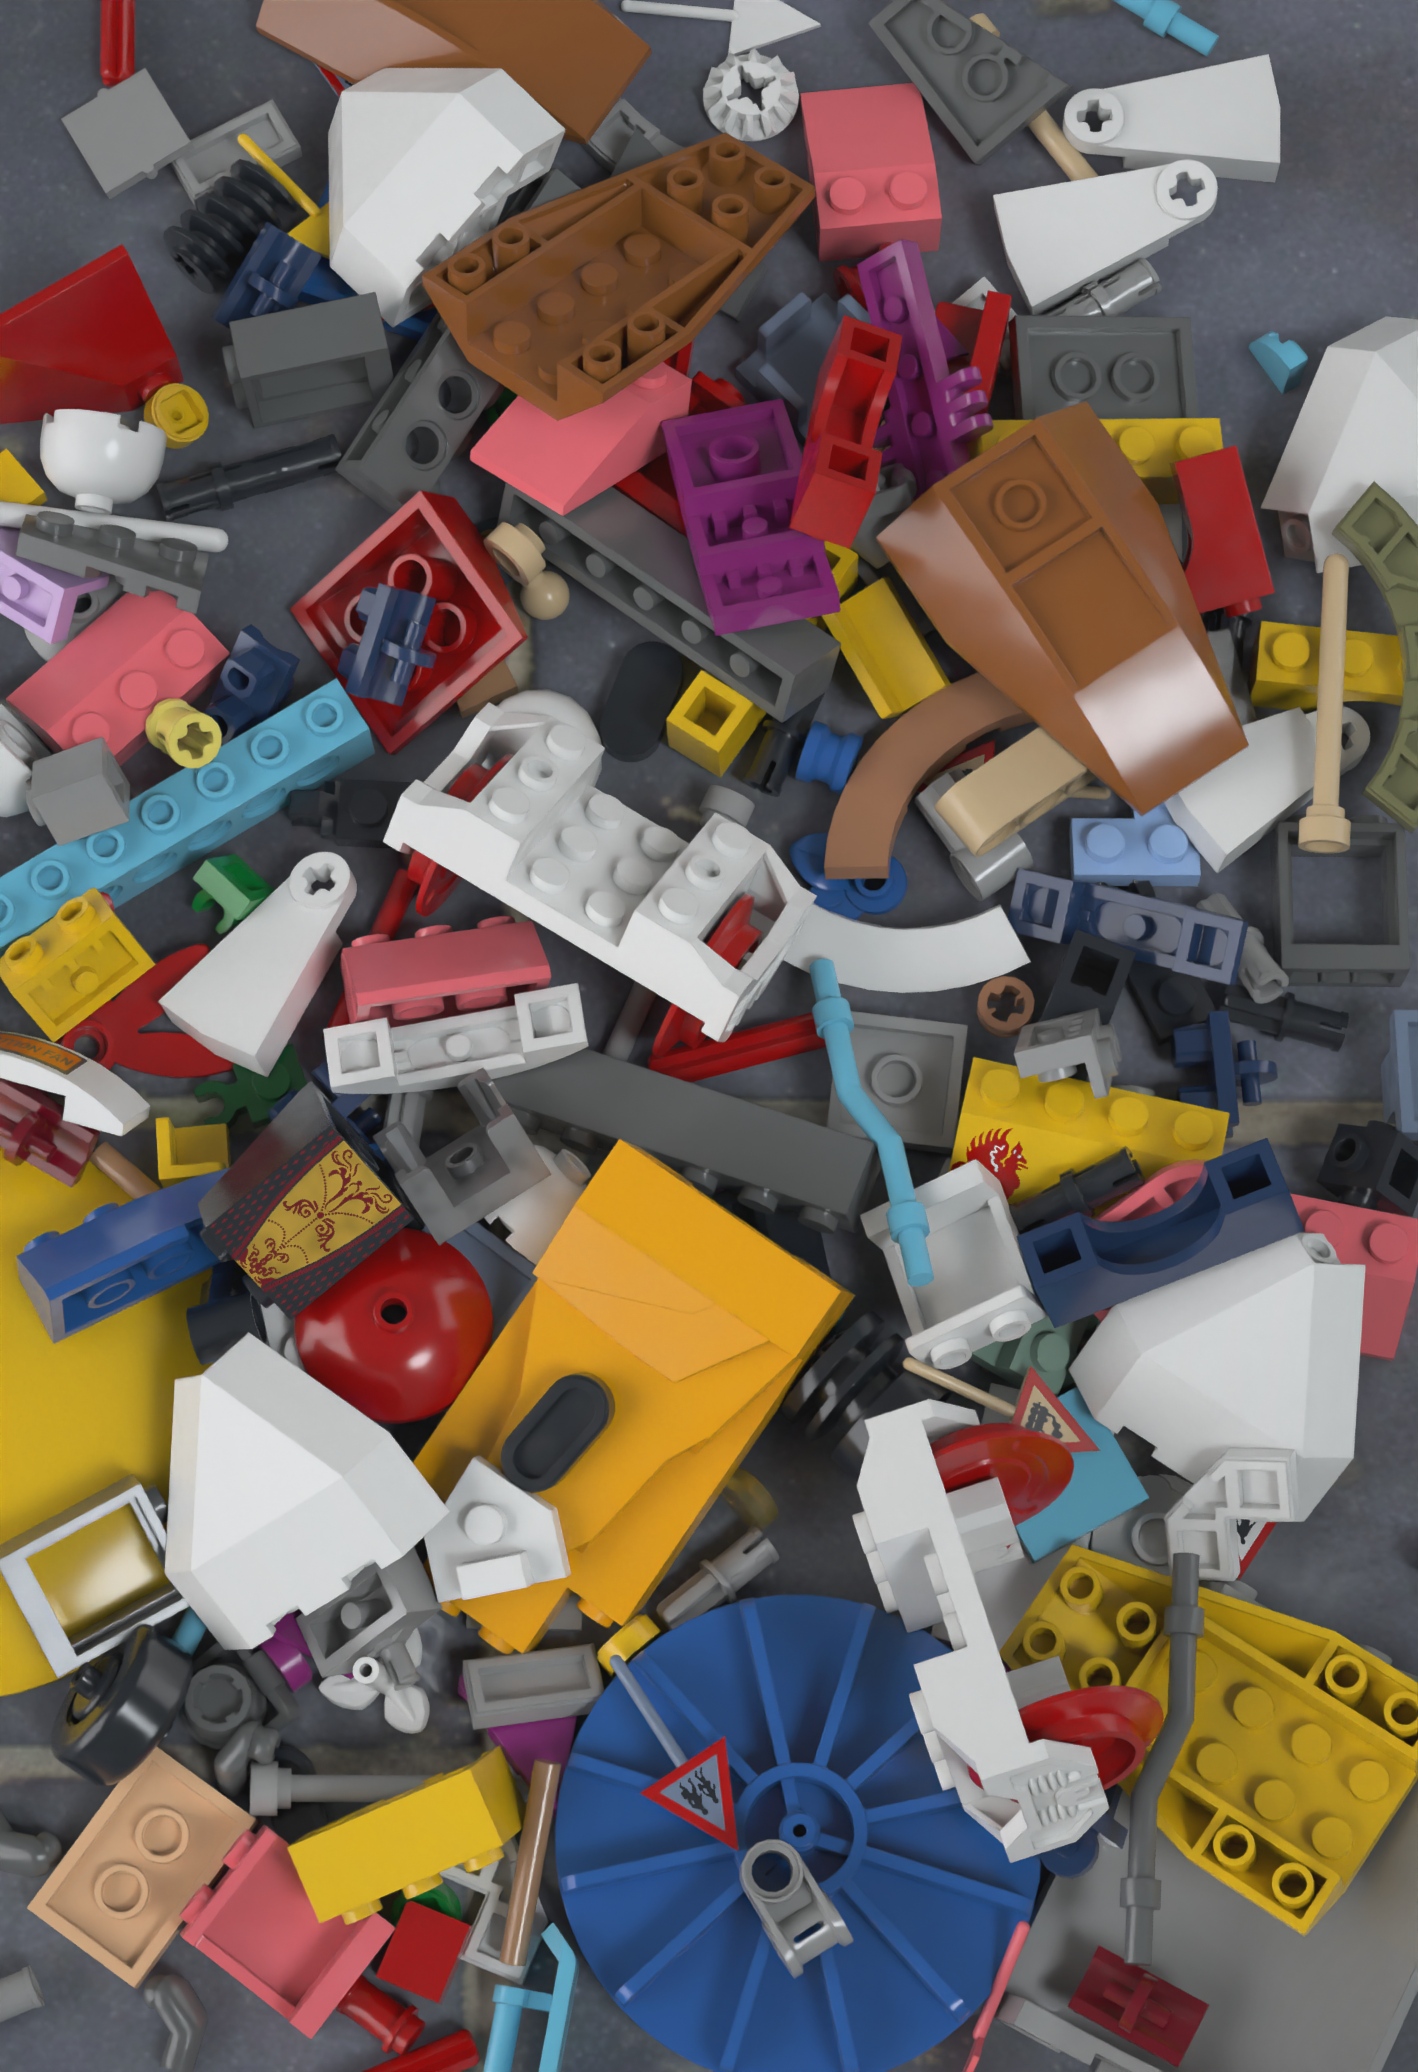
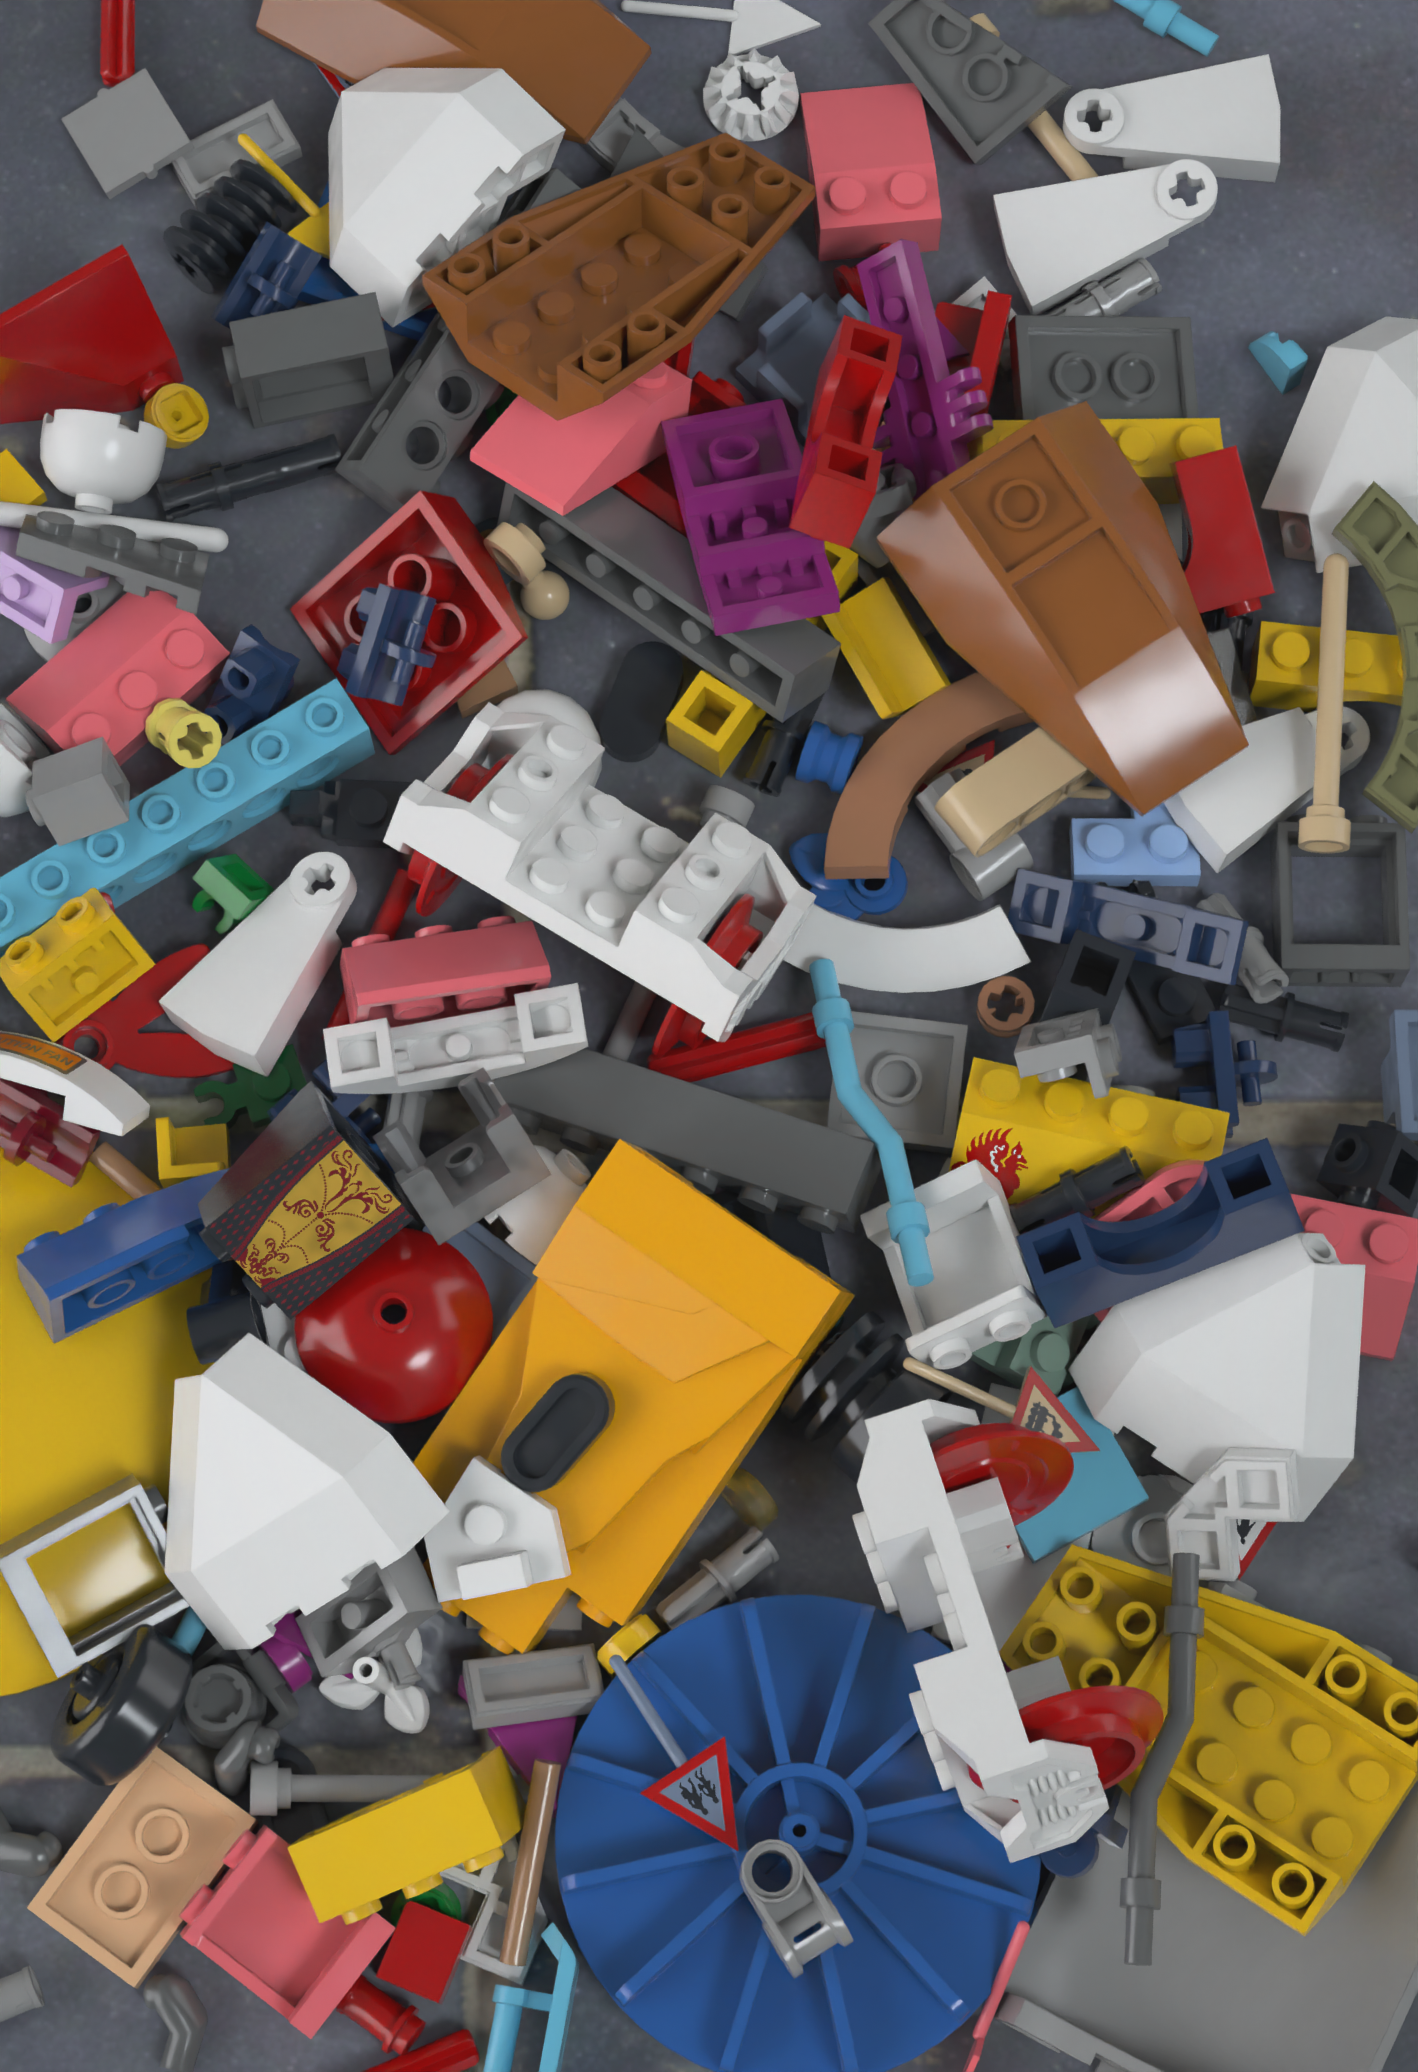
(1138, 2006): dark red hips -> none

